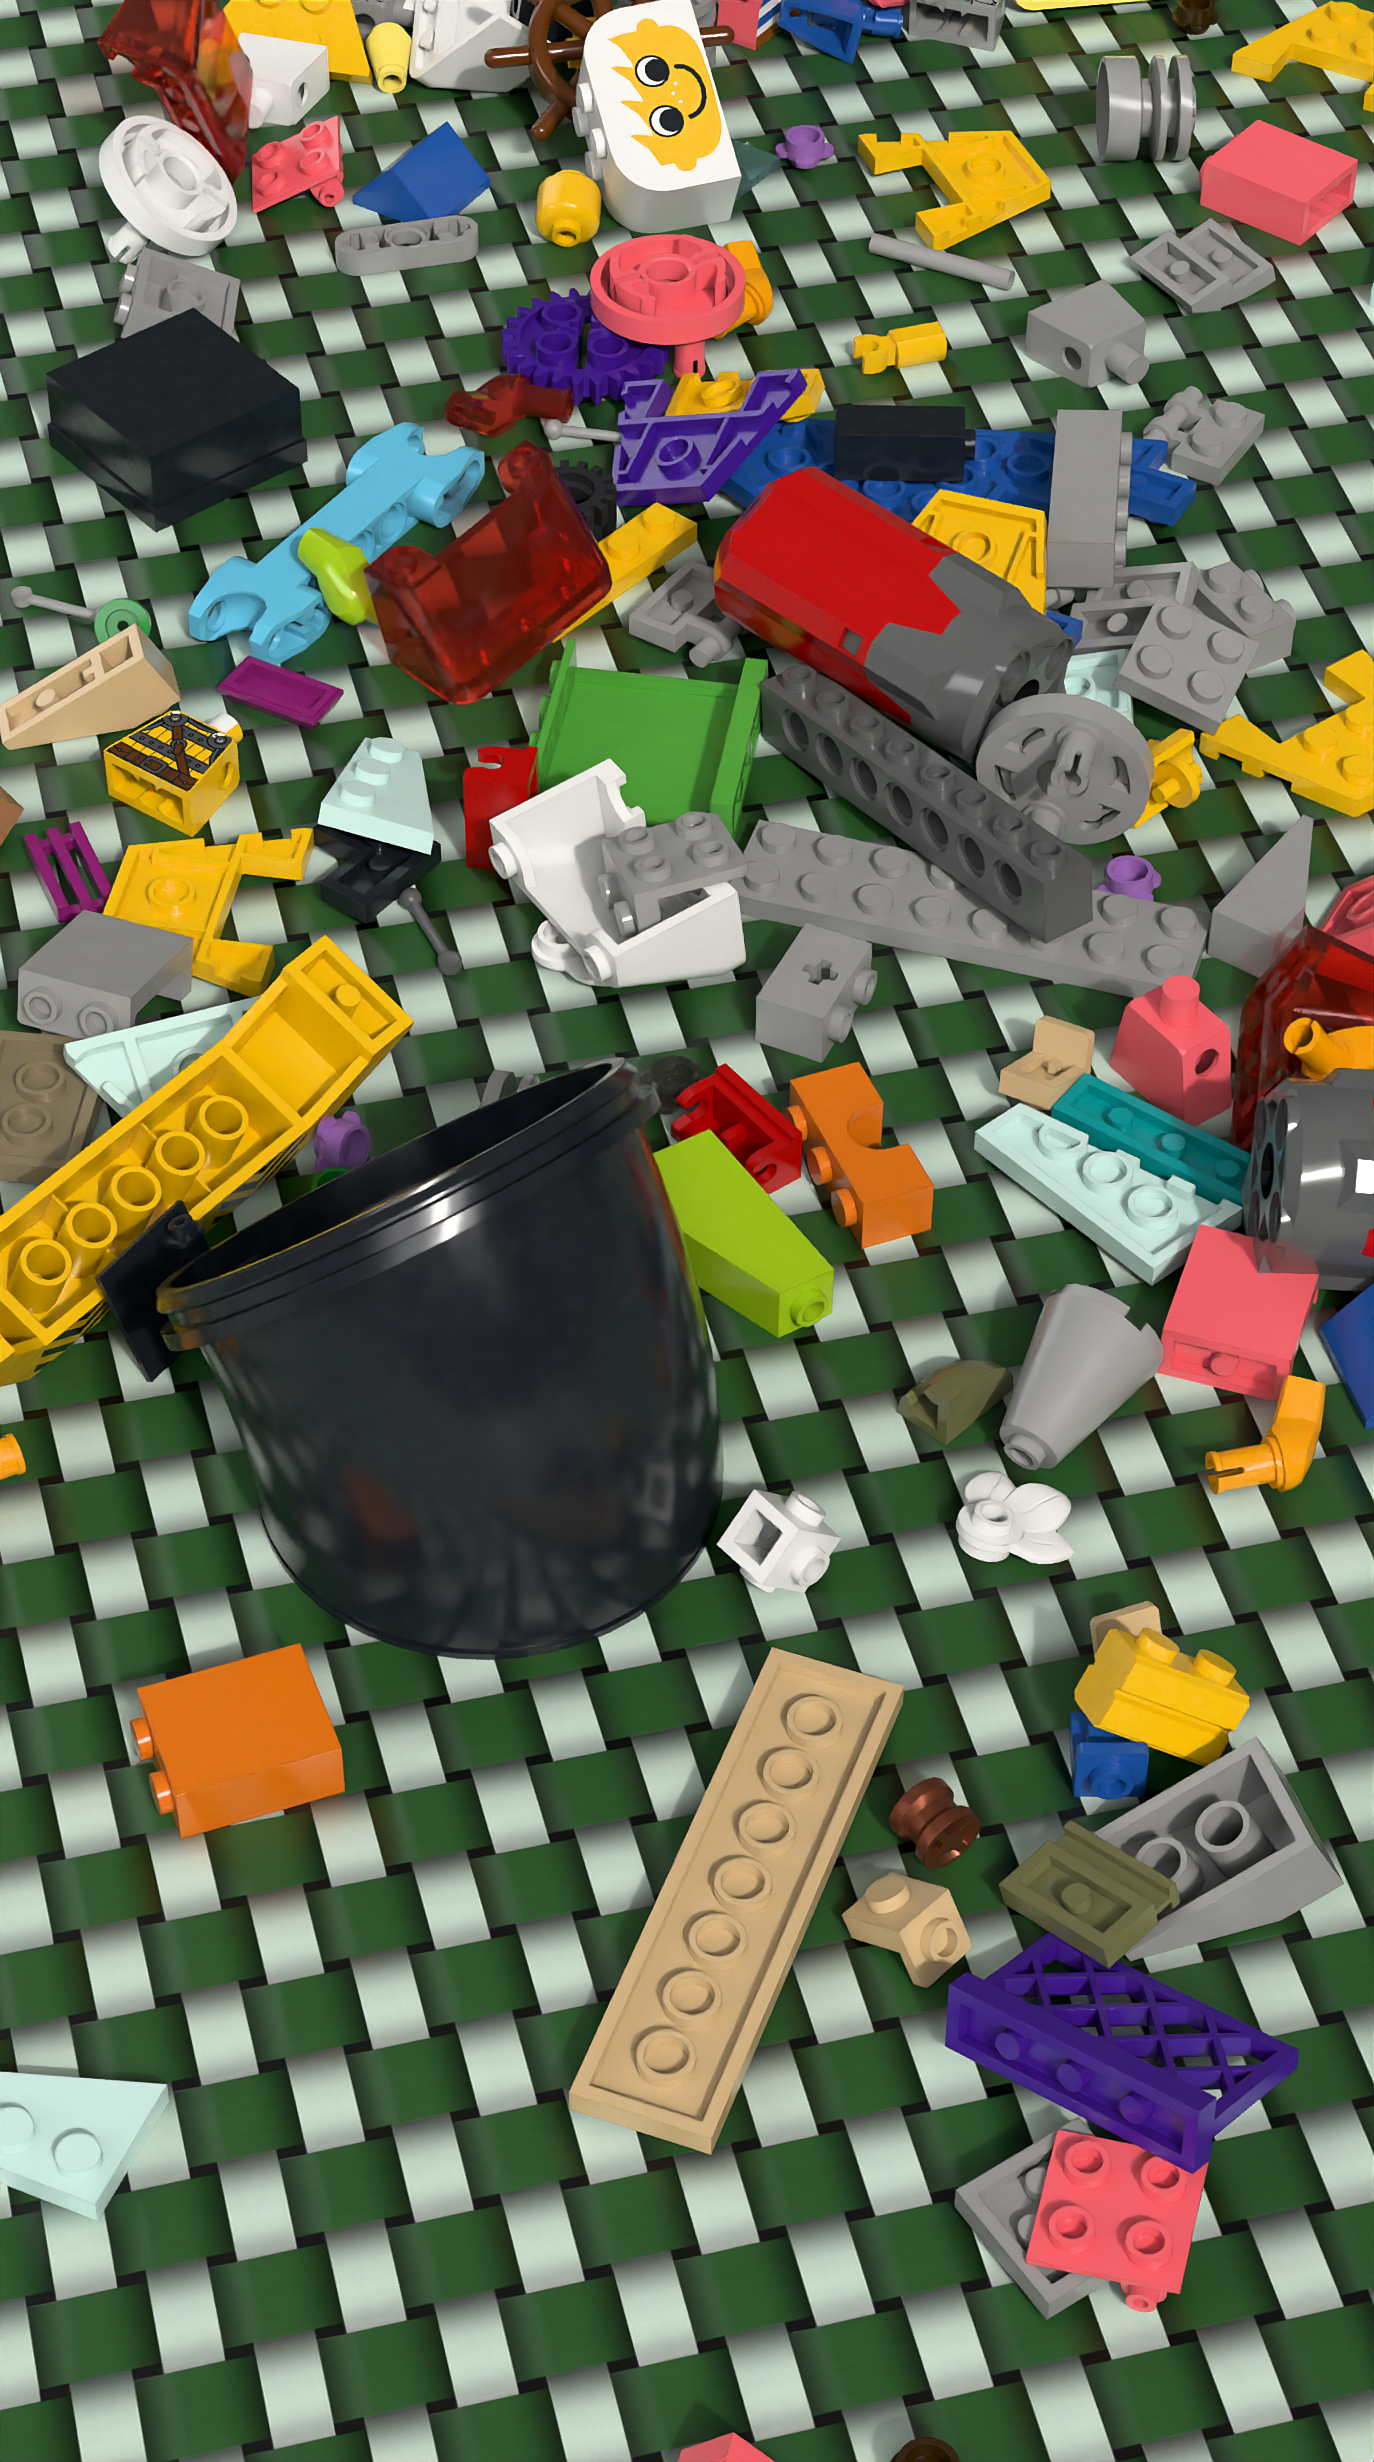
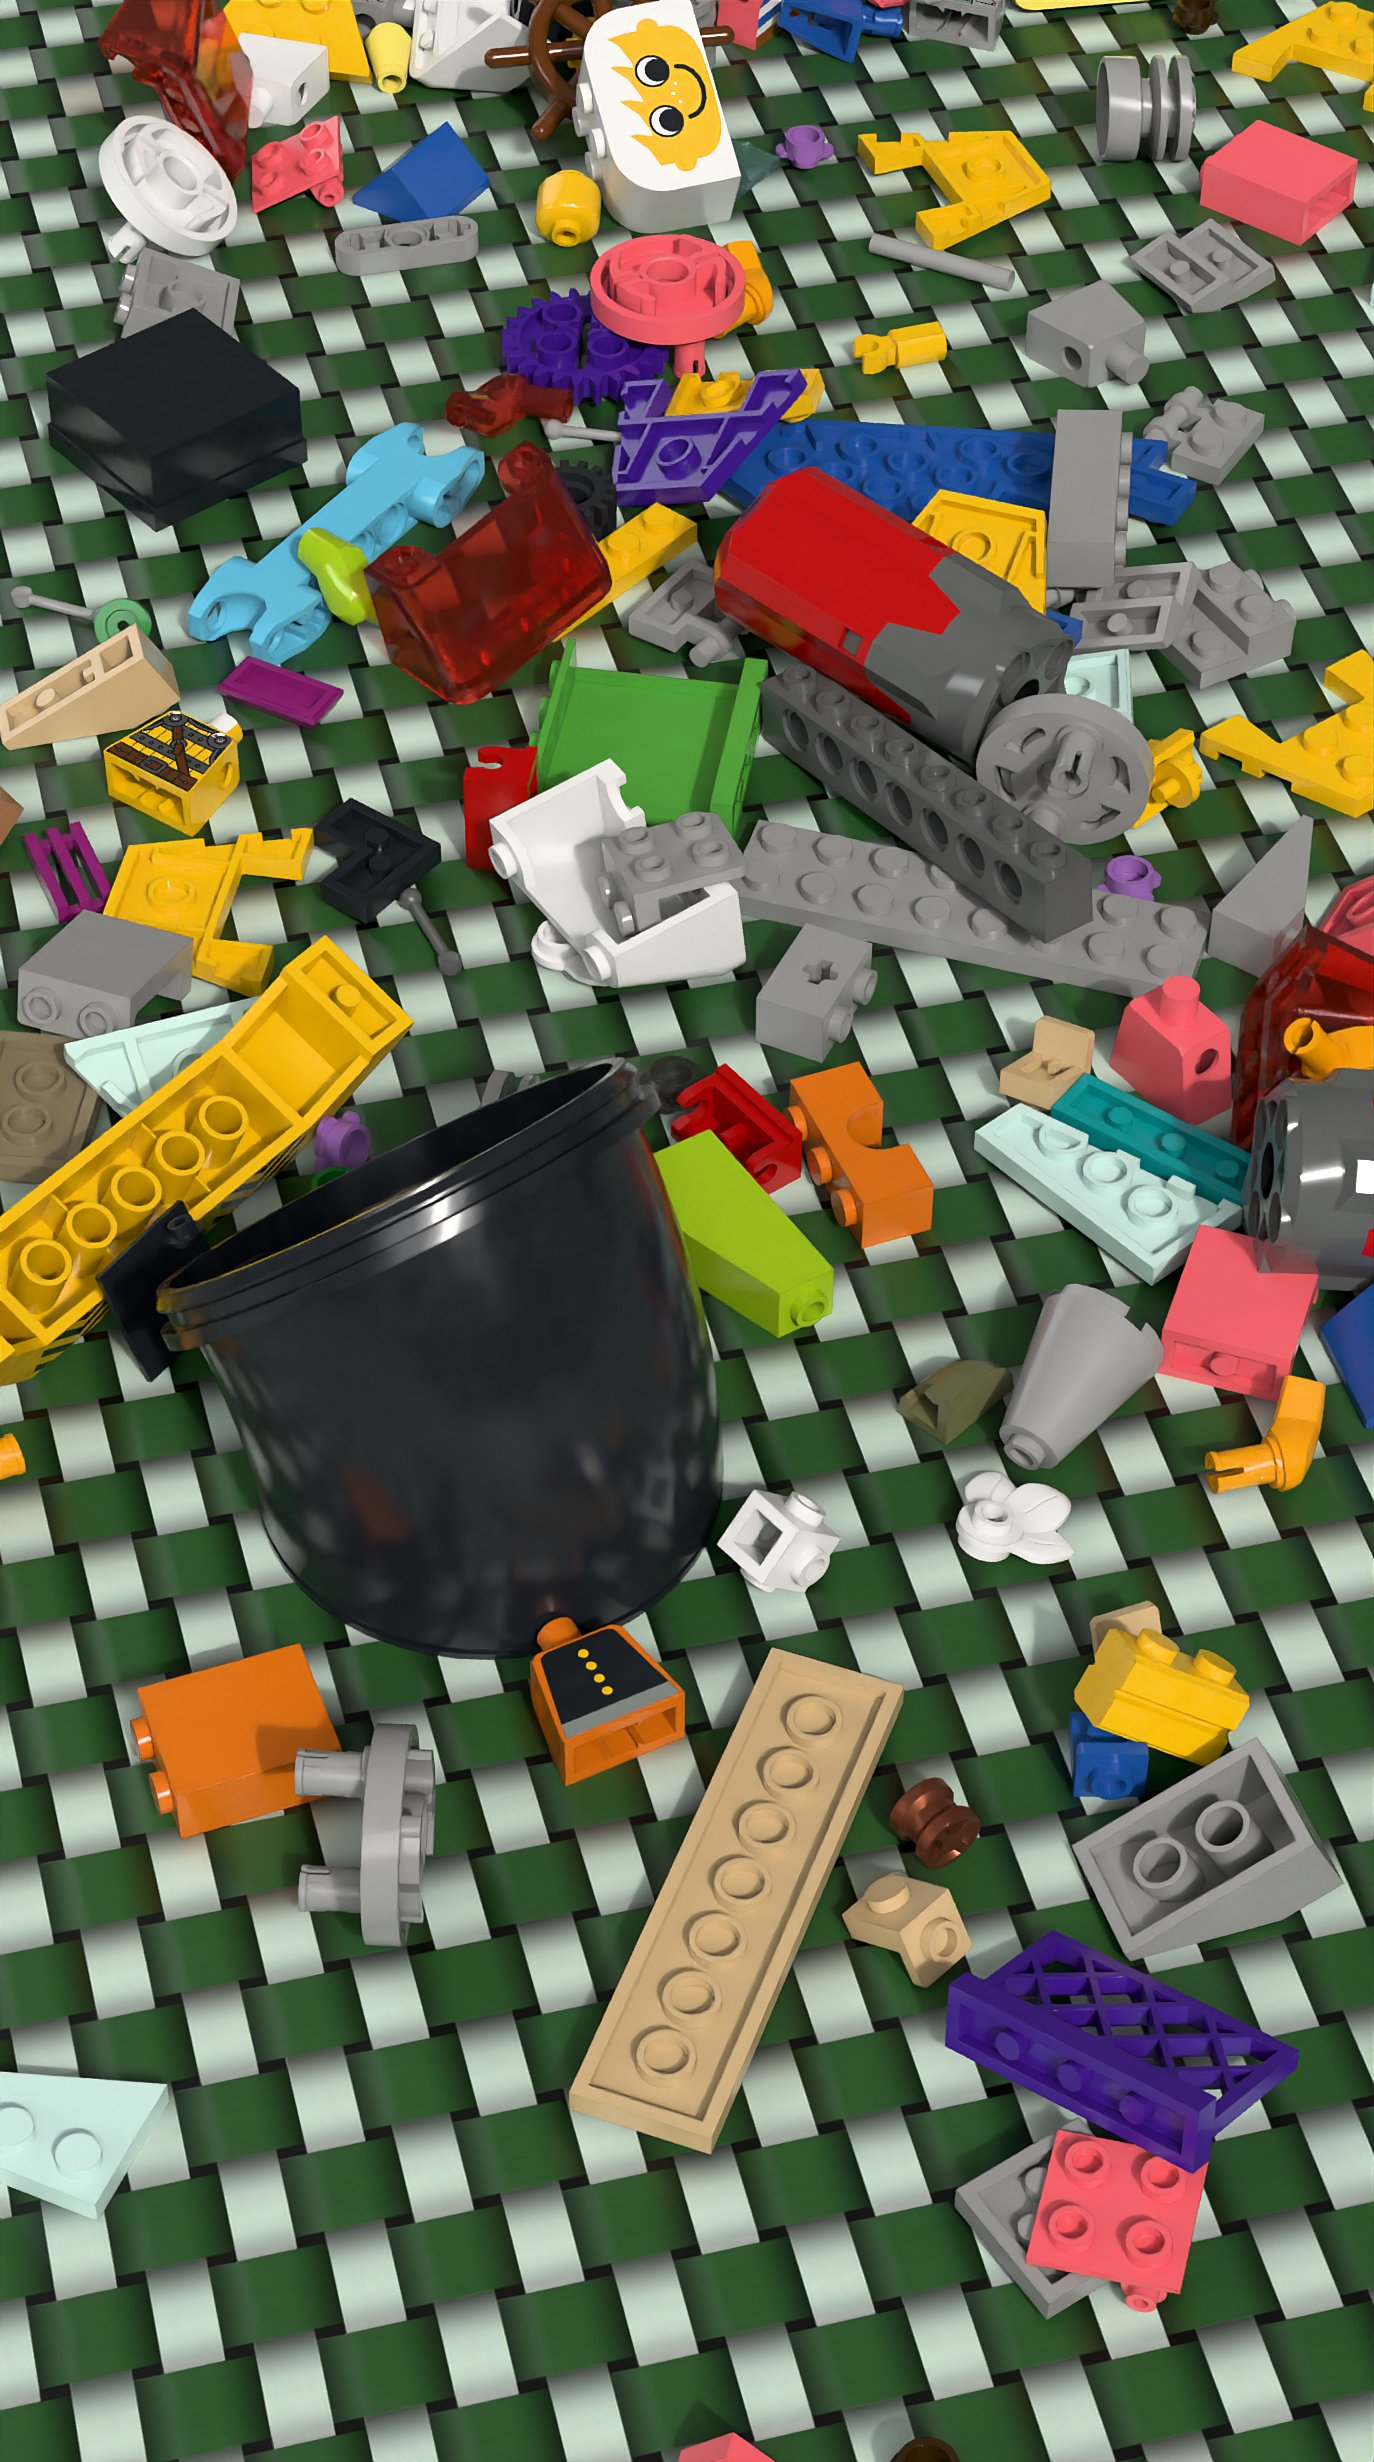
(382, 796): light aqua wing -> none
(397, 1831): none -> light grey piece
(601, 1699): none -> torso
(902, 443): black brick -> none
(1089, 1894): olive plate -> none
(1186, 664): light grey plate -> none

